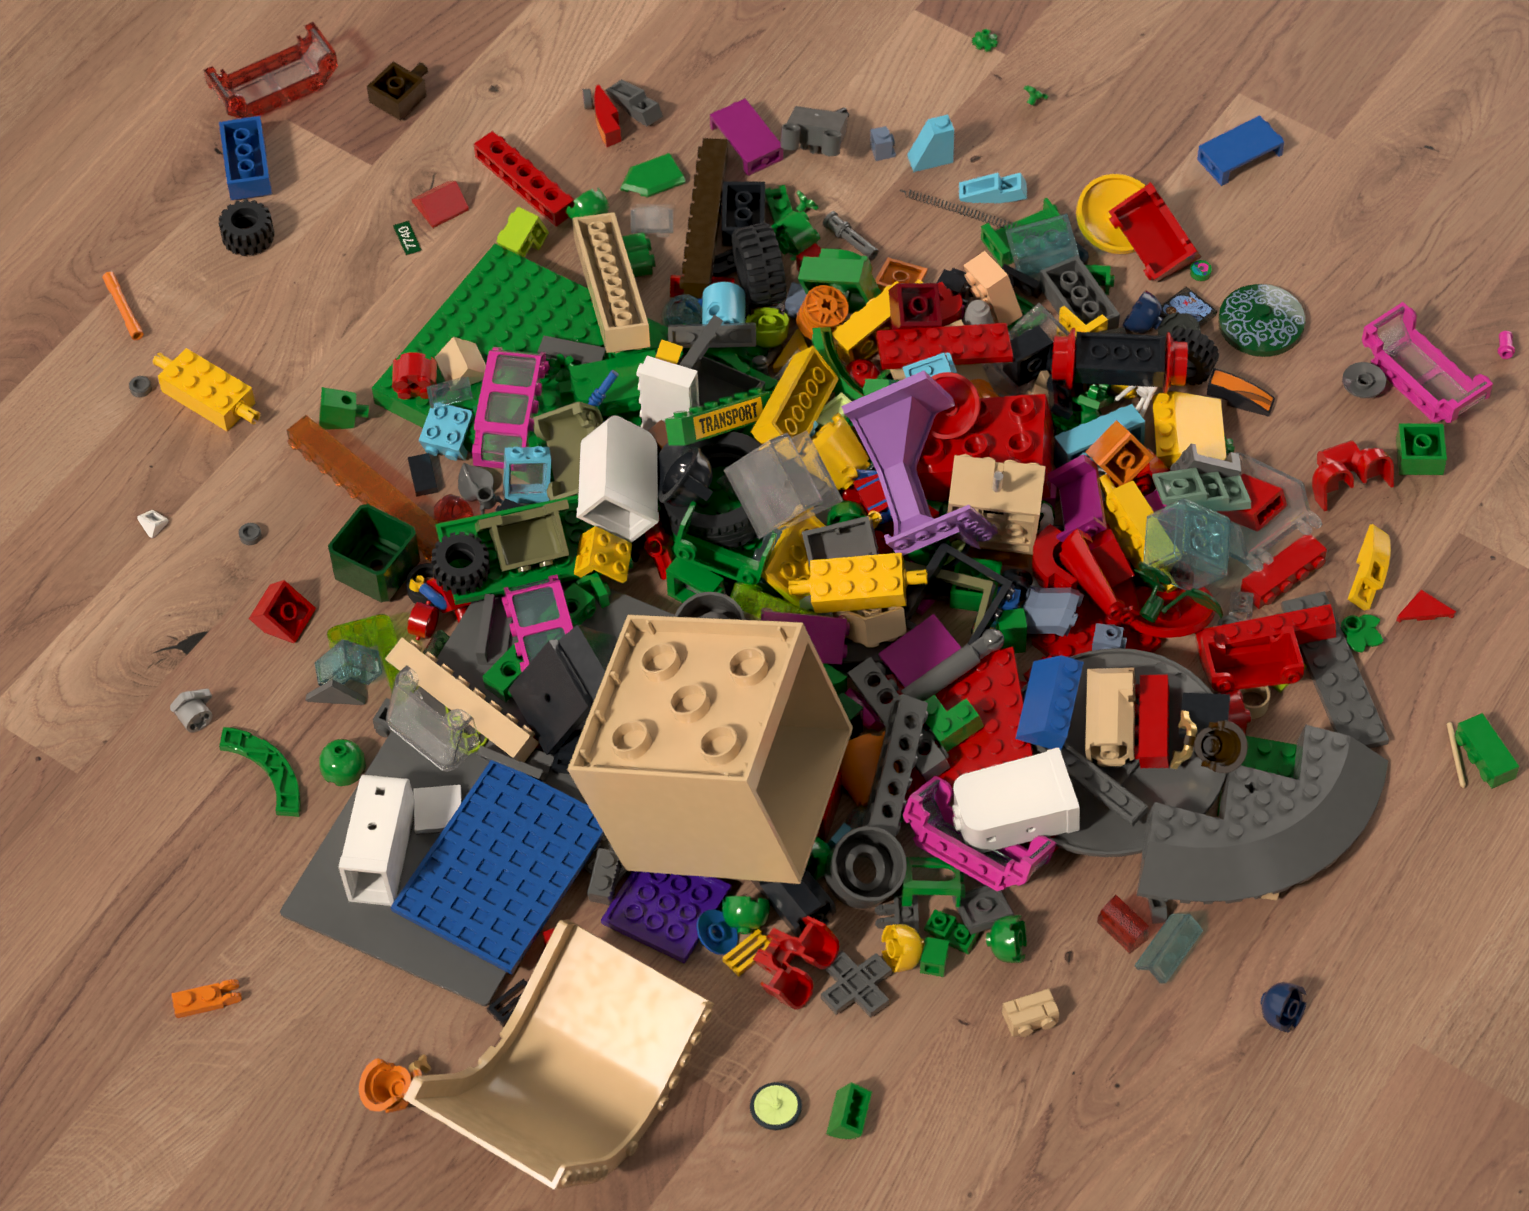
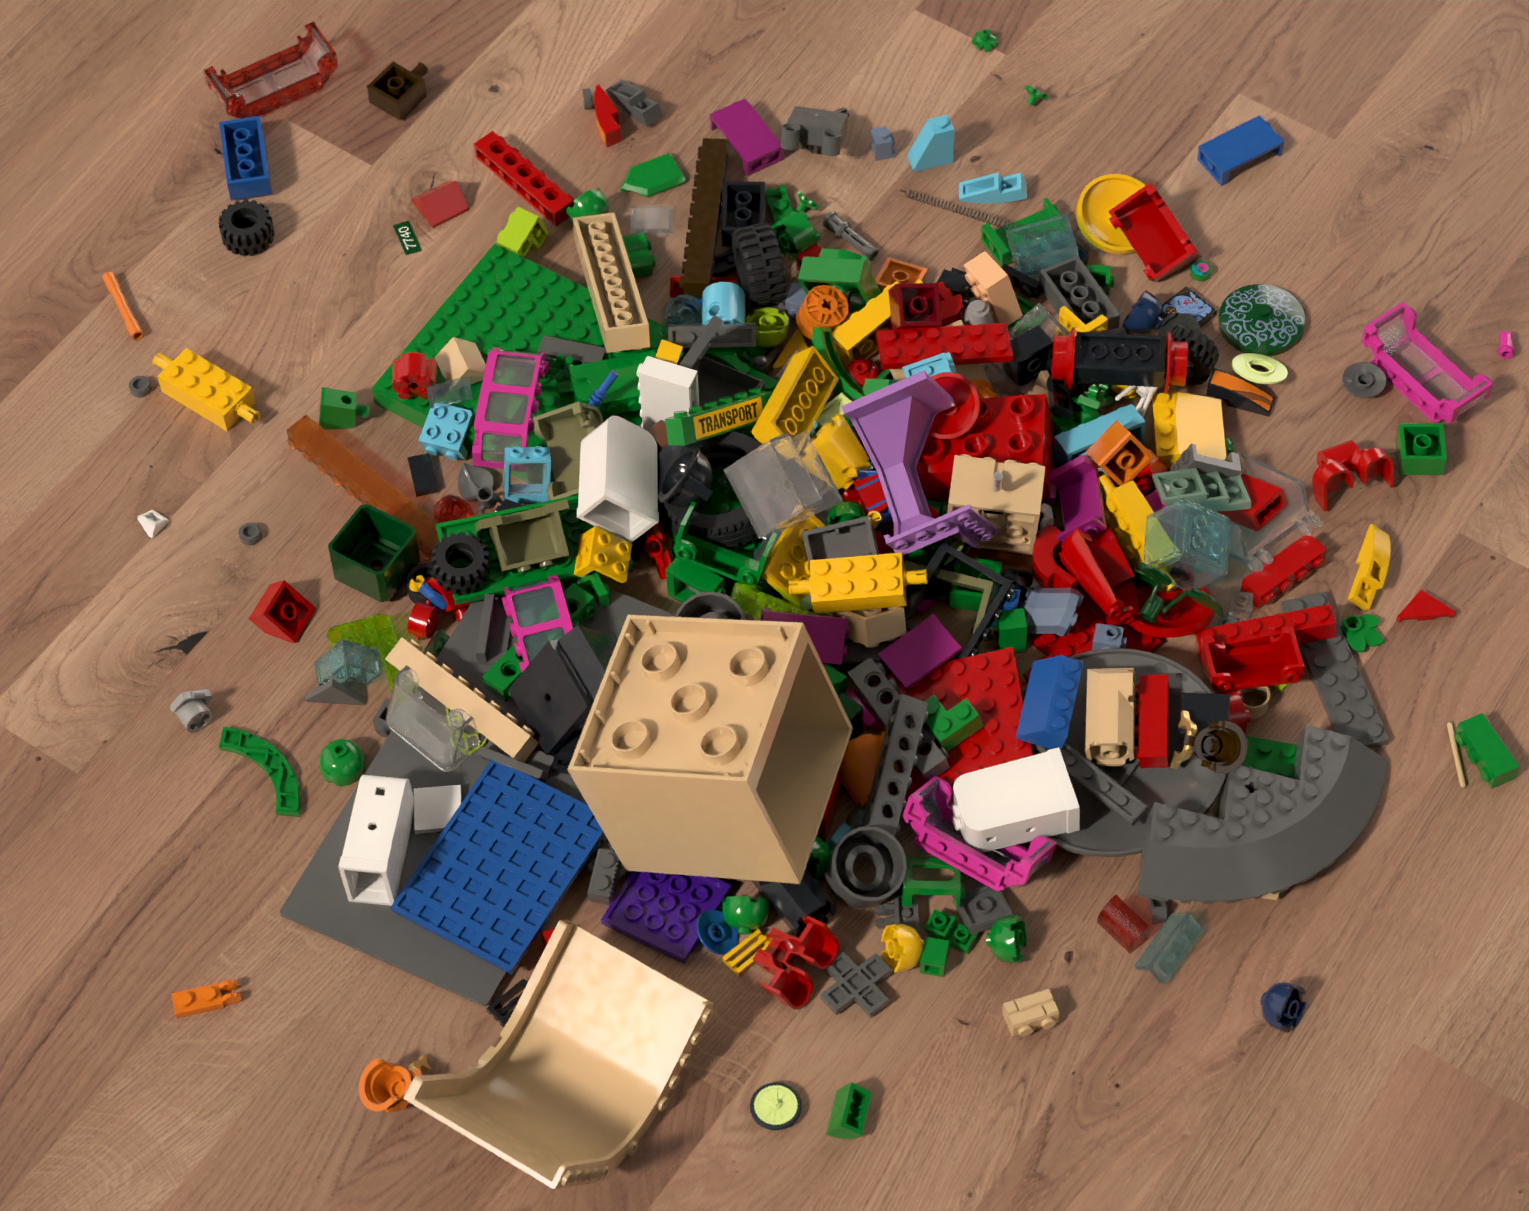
(954, 666): dark grey piece -> none
(1276, 374): none -> yellowish green piece

